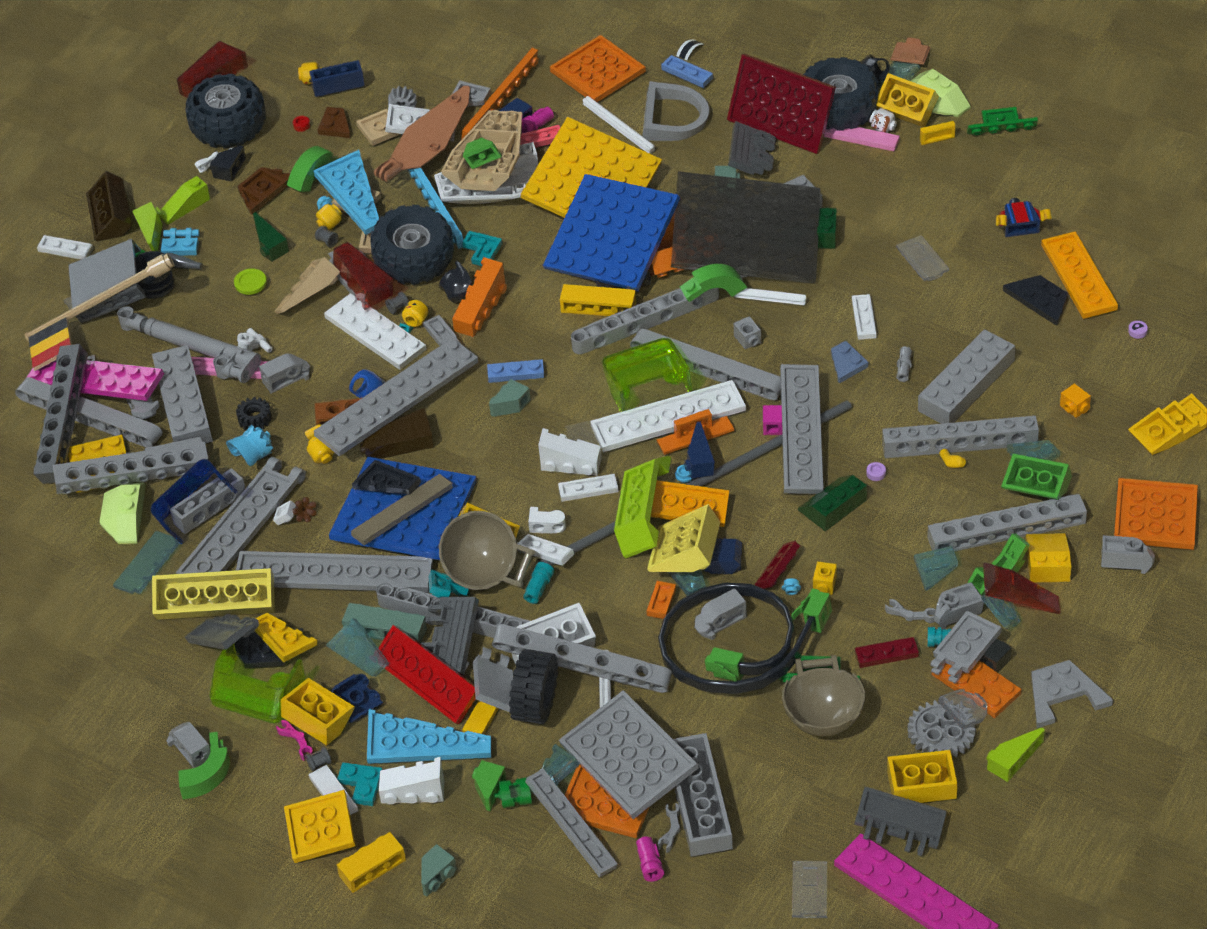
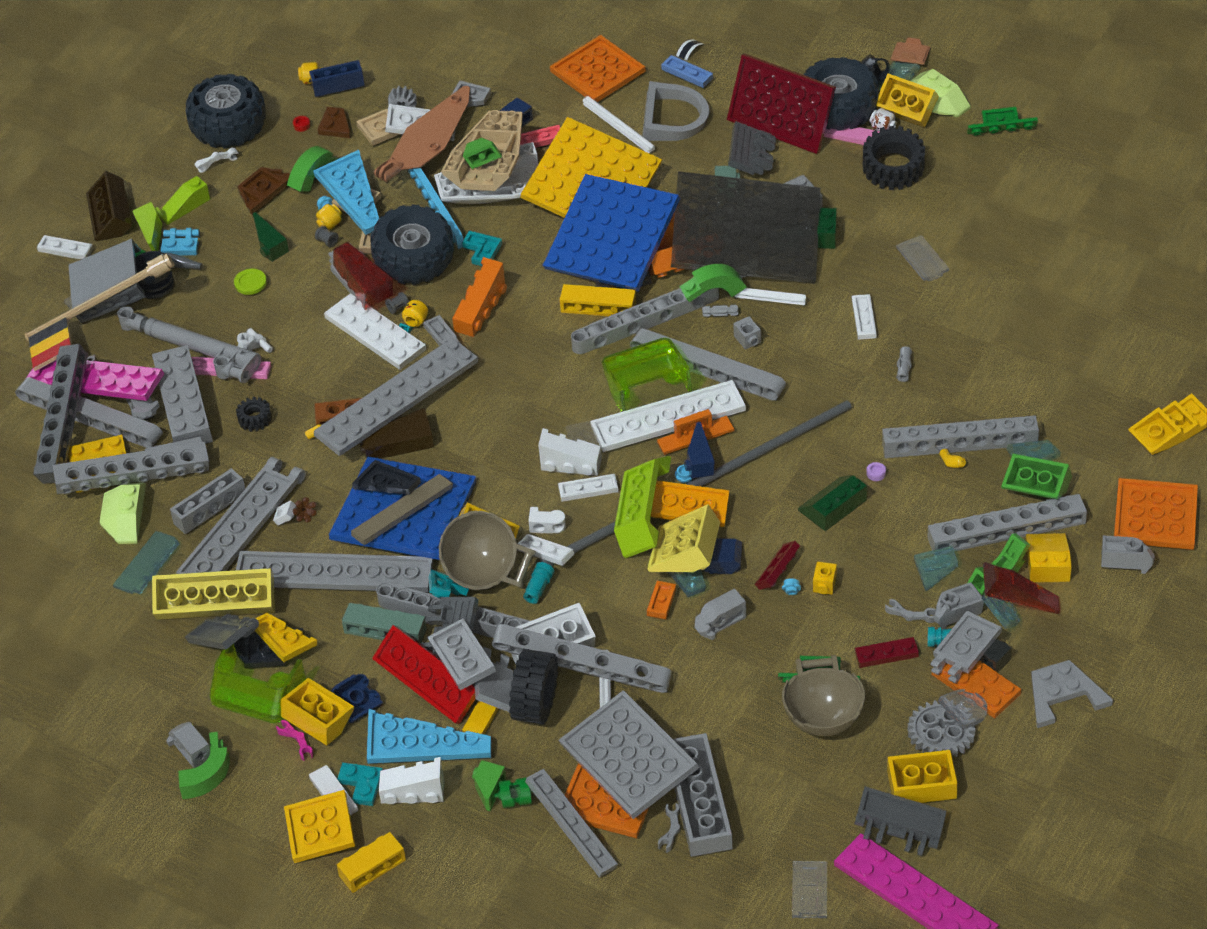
(184, 488): clear blue windscreen -> none
(218, 60): clear red wedge -> none
(228, 163): black slope -> none
(251, 445): medium azure hat -> none
(283, 372): light grey piece -> none
(314, 278): tan wedge -> none
(318, 758): dark grey bush -> none
(319, 451): yellow head -> none
(358, 648): clear light blue wing -> none
(370, 383): blue piece -> none
(436, 868): sand green slope -> none
(455, 283): black piece -> none
(461, 654): none -> light grey plate
(505, 89): orange plate -> none
(510, 399): sand green slope -> none
(515, 370): medium blue plate -> none
(537, 119): dark pink axle -> none
(559, 764): clear light blue wing -> none
(650, 863): dark pink axle -> none
(720, 310): none -> light grey axle
(731, 664): black piece -> none
(772, 420): dark pink brick -> none
(801, 429): light grey plate -> none
(847, 361): sand blue wing -> none
(893, 142): none -> black tyre
(937, 132): yellow tile -> none
(966, 378): light grey brick -> none
(1014, 753): lime slope -> none
(1021, 218): torso -> none
(1040, 296): black wing -> none
(1075, 400): light orange brick -> none
(1079, 275): light orange plate -> none
(1137, 329): lavender tile -> none

